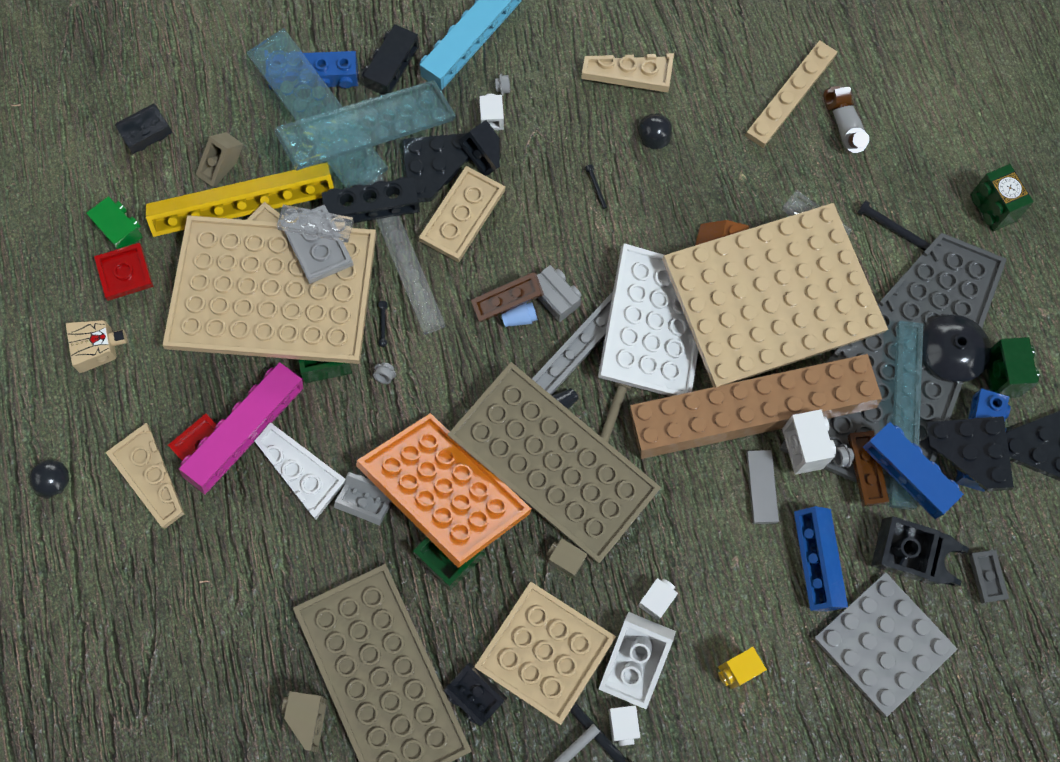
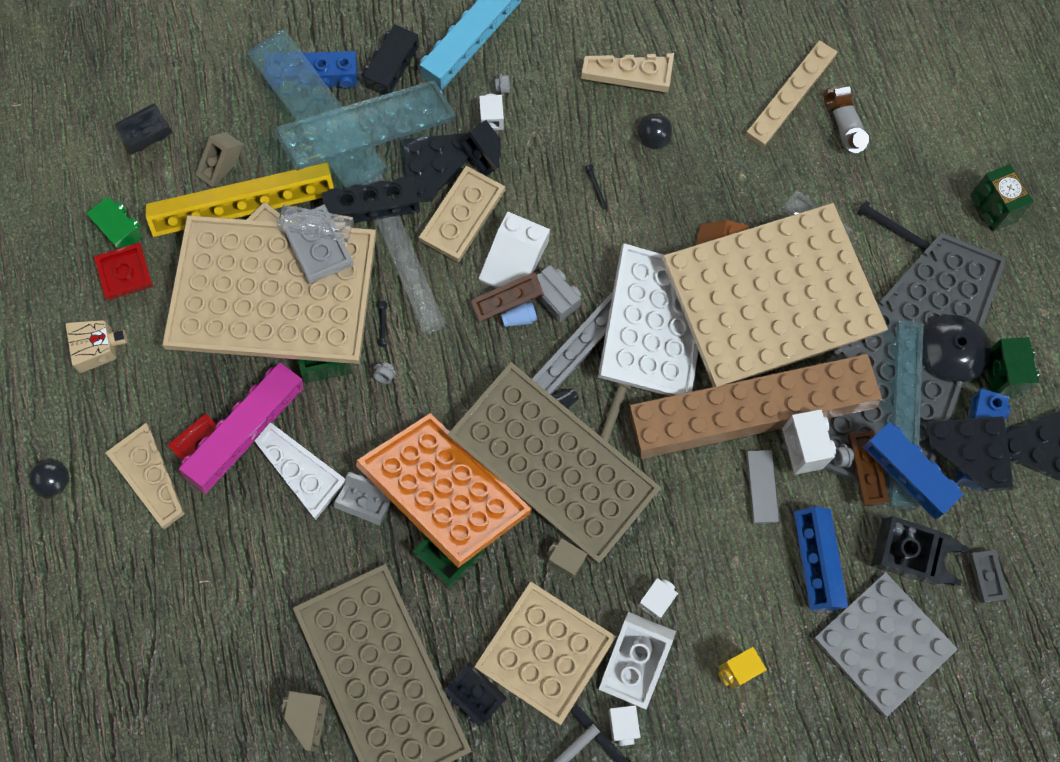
(514, 251): none -> white slope

